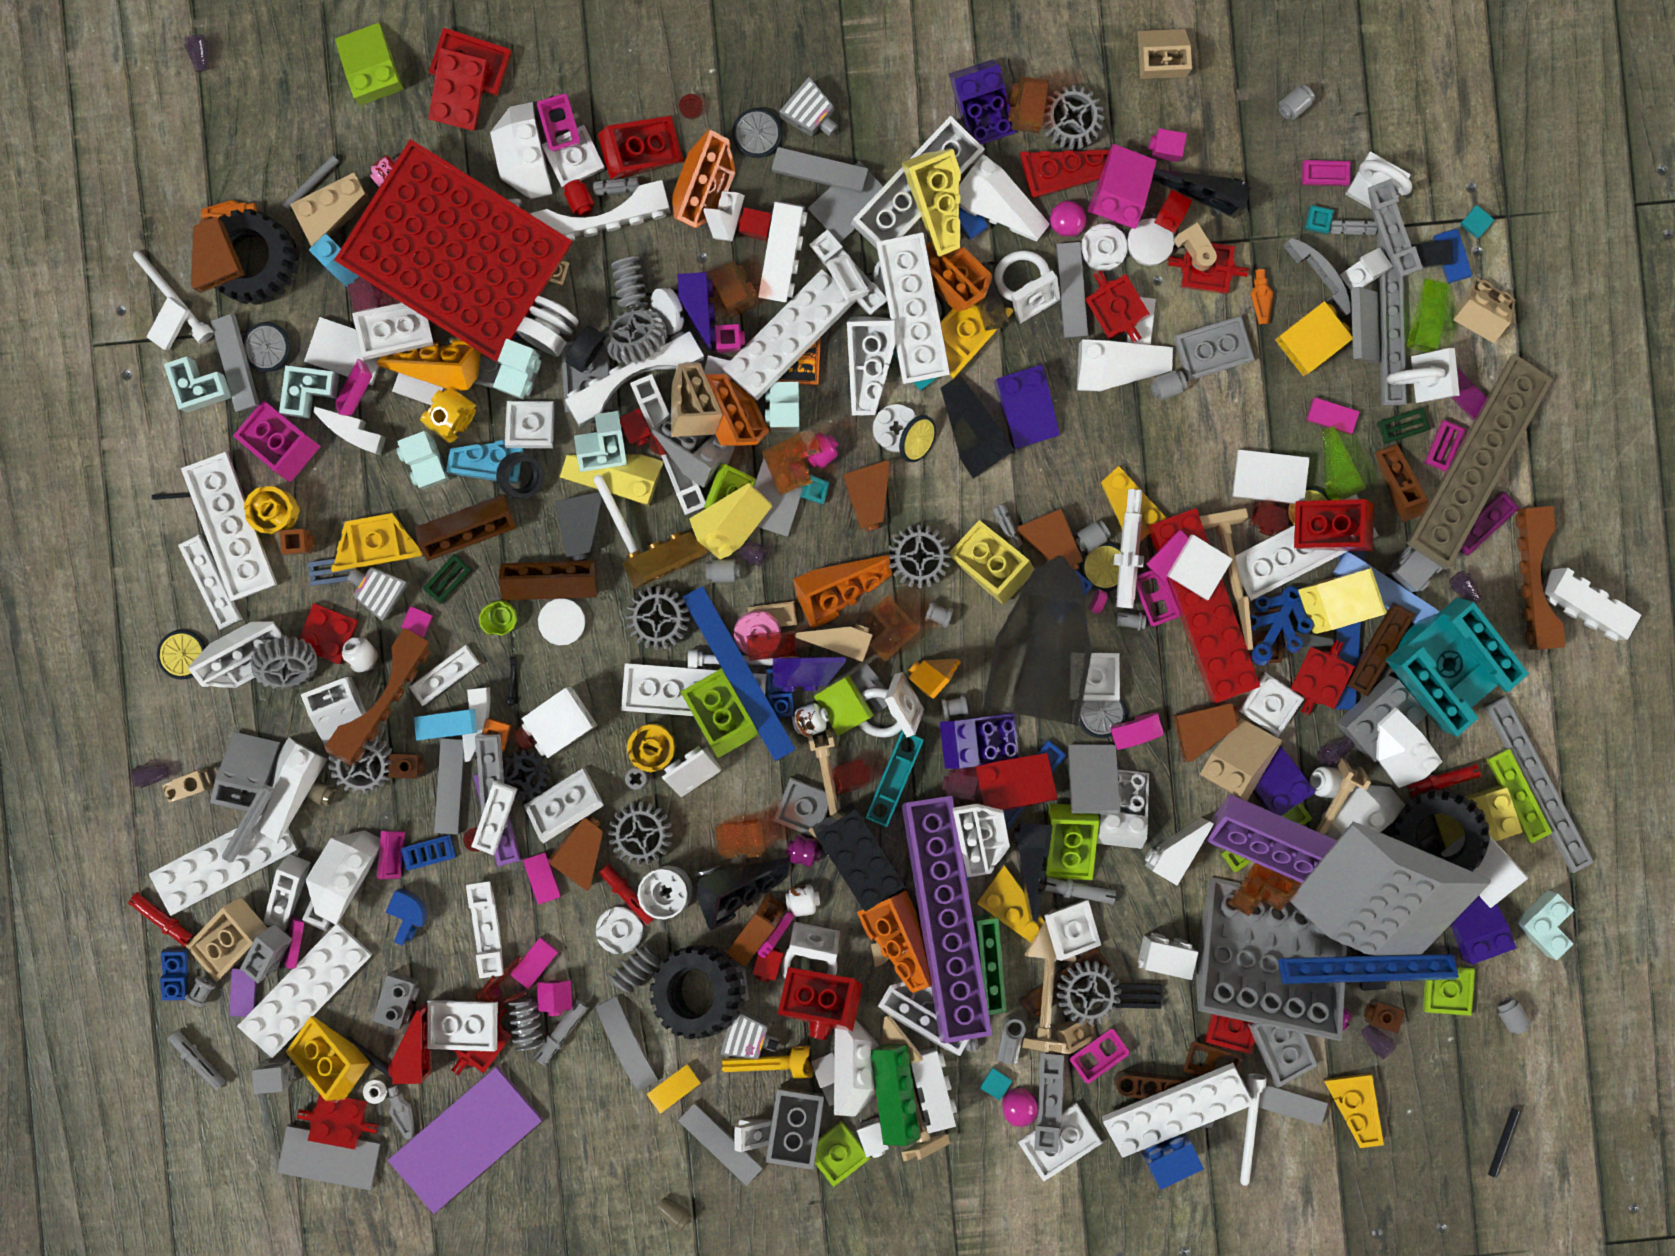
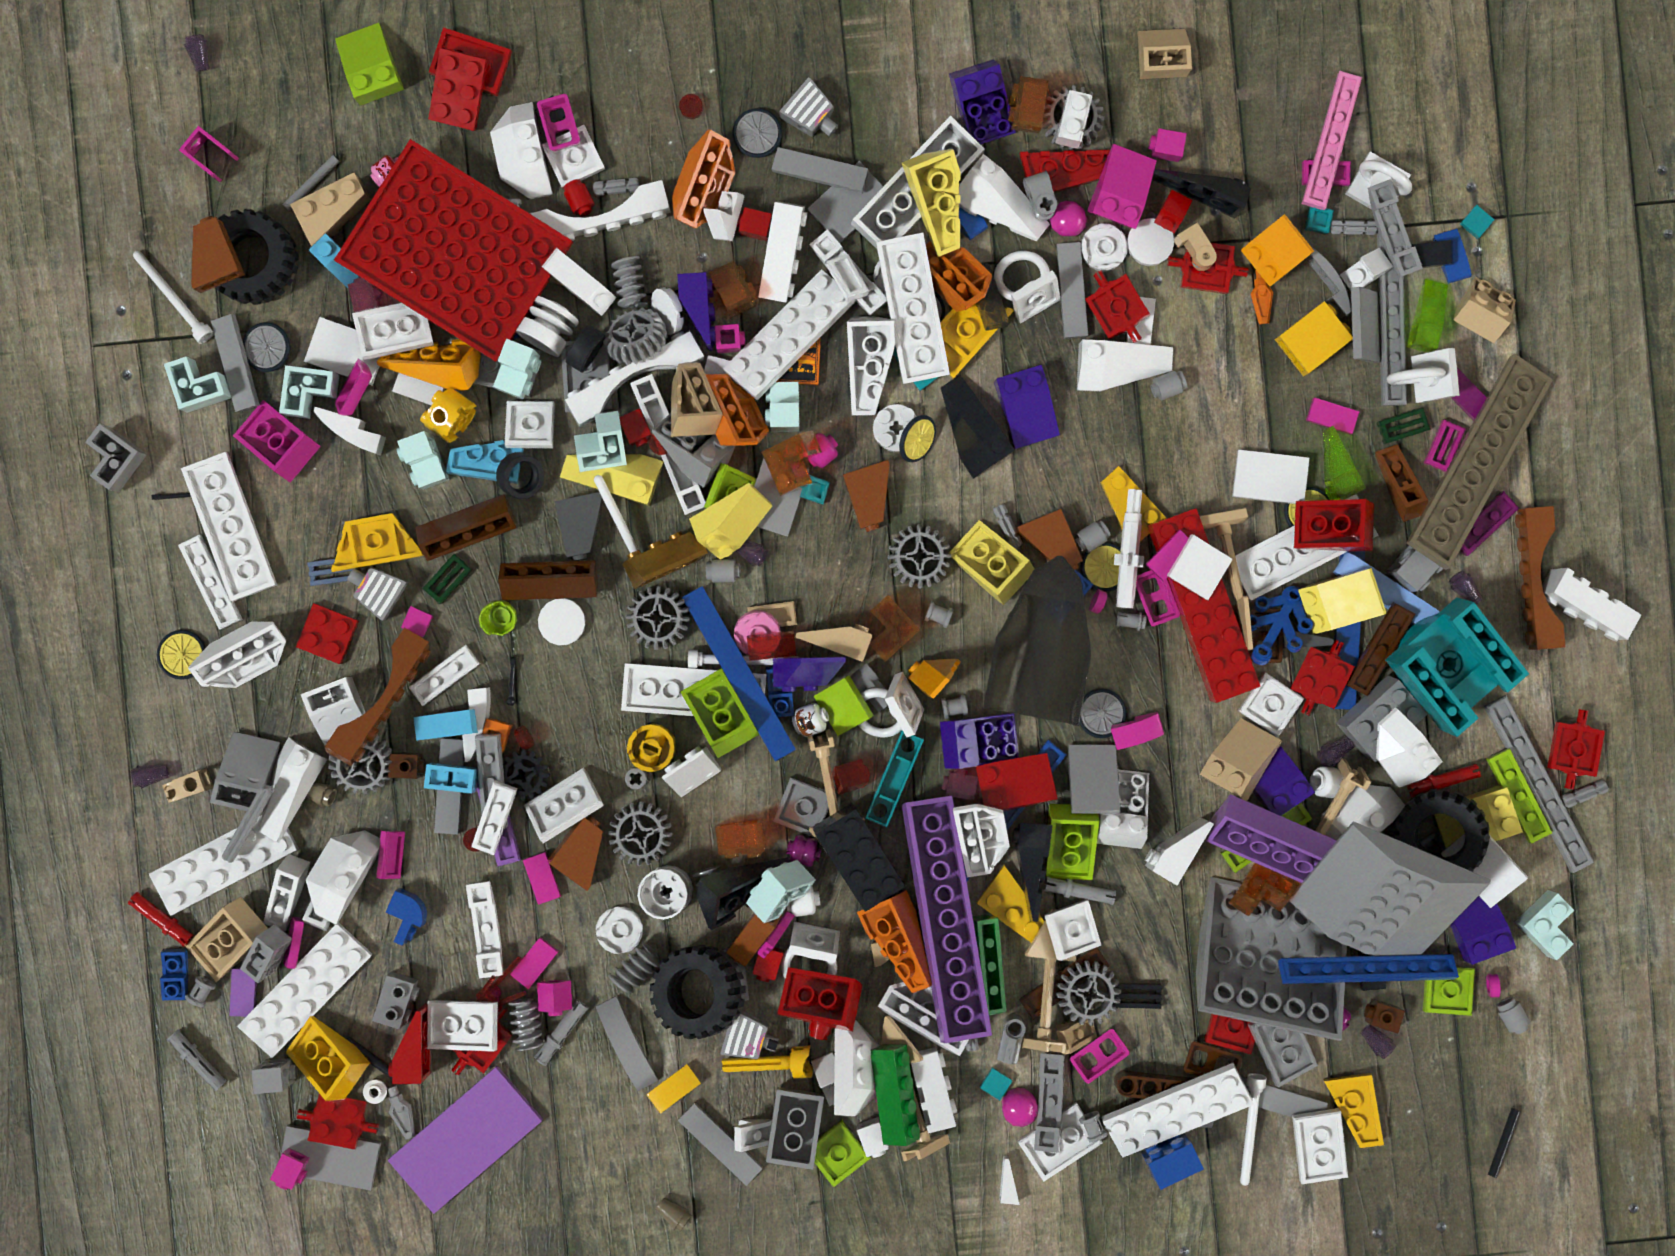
(119, 459): none -> light grey brick
(168, 323): white tile -> none
(202, 136): none -> dark pink piece
(225, 208): orange piece -> none
(271, 510): yellow brick -> none
(283, 662): light grey gear -> none
(290, 1169): none -> dark pink brick
(296, 541): dark orange brick -> none
(359, 654): white head -> none
(408, 859): blue slope -> none
(451, 778): none -> medium azure brick
(558, 722): white slope -> none
(579, 282): none -> white slope
(624, 891): red pin -> none
(639, 146): red slope -> none
(778, 888): none -> light aqua brick
(831, 588): orange wedge -> none
(1008, 1191): none -> white piece
(1039, 191): none -> light grey piece
(1073, 119): none -> white brick
(1093, 1126): none -> light grey bush
(1103, 678): white plate -> none
(1167, 956): white brick -> none
(1203, 728): dark orange slope -> none
(1214, 348): light grey tile -> none
(1269, 518): clear red brick -> none
(1277, 250): none -> light orange slope
(1296, 102): light grey brick -> none
(1320, 1146): none -> white tile
(1331, 140): none -> bright pink tile
(1493, 985): none -> dark pink tile
(1576, 749): none -> red plate
(1584, 793): none -> light grey axle

